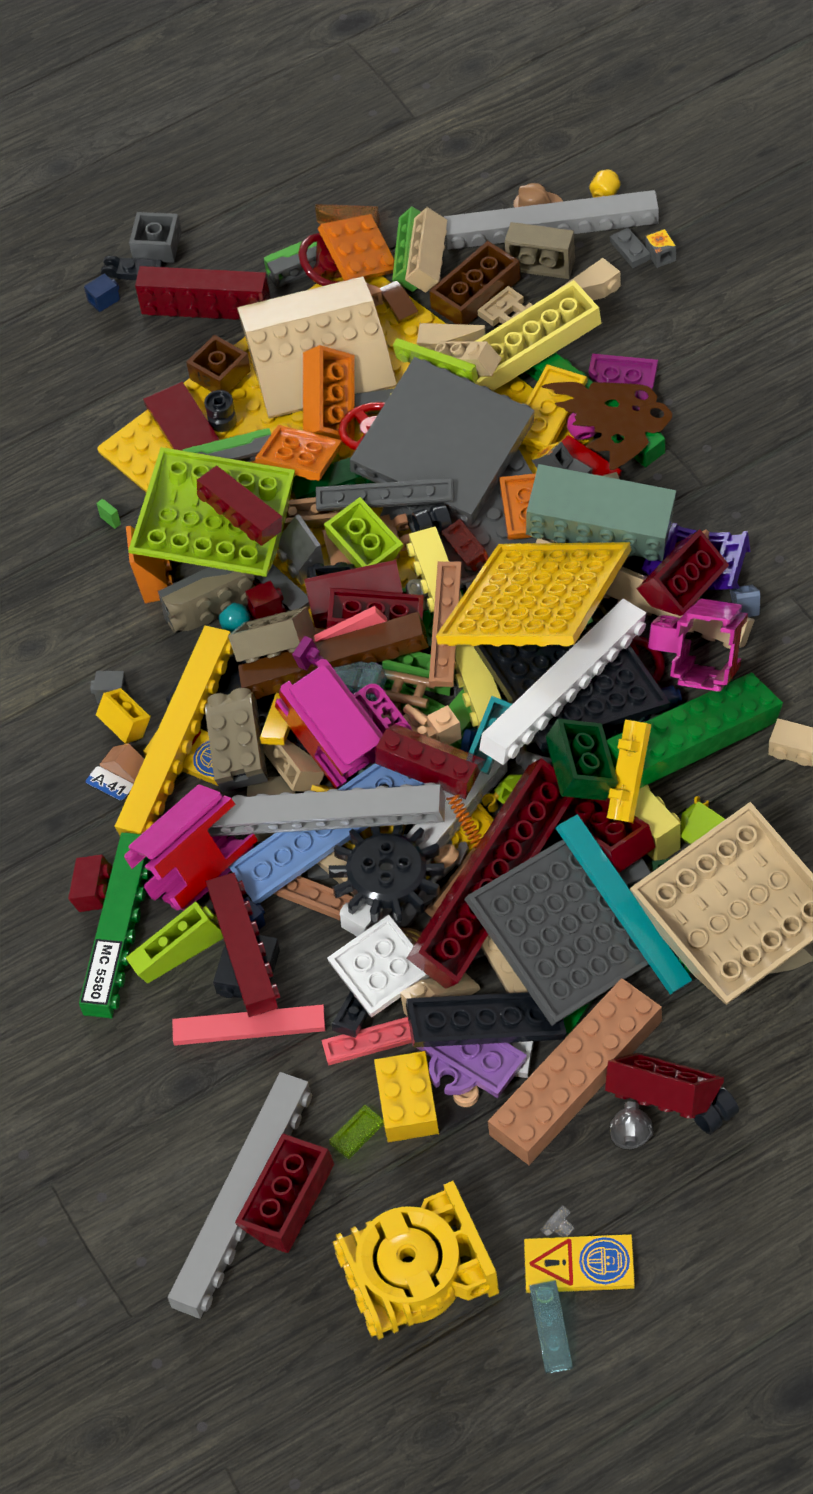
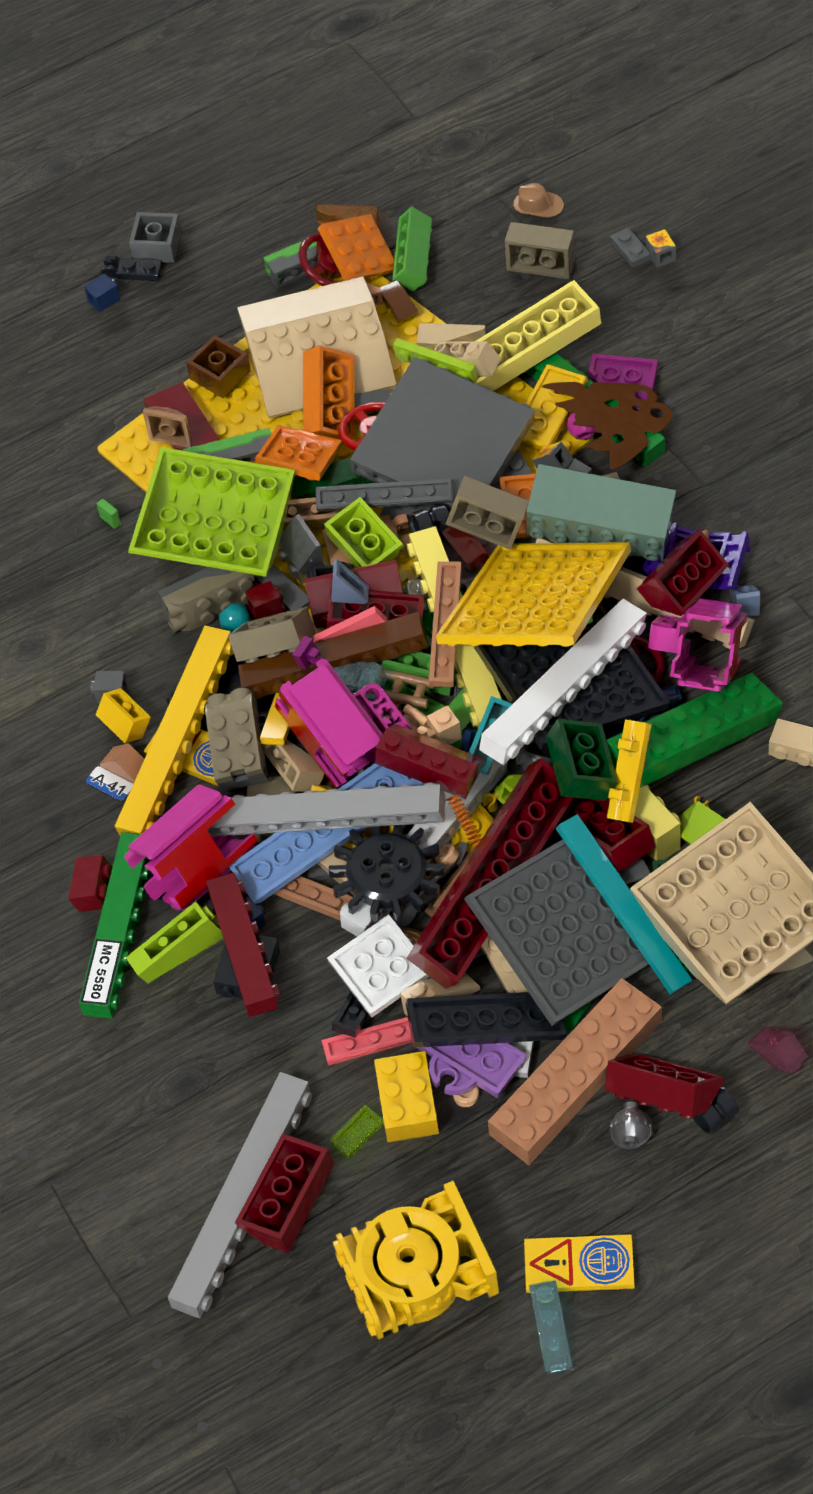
(150, 572): orange slope -> none
(167, 426): none -> medium nougat slope
(198, 291): dark red brick -> none
(220, 410): black wheel -> none
(239, 505): dark red brick -> none
(240, 1026): coral tile -> none
(347, 586): none -> sand blue slope
(426, 250): tan brick -> none
(474, 283): reddish brown brick -> none
(487, 512): none -> dark tan brick
(501, 306): tan plate -> none
(558, 1223): clear tile -> none
(574, 215): light grey brick -> none
(588, 457): red tile -> none
(598, 280): tan slope -> none
(604, 184): yellow head -> none
(779, 1049): none -> clear pink slope

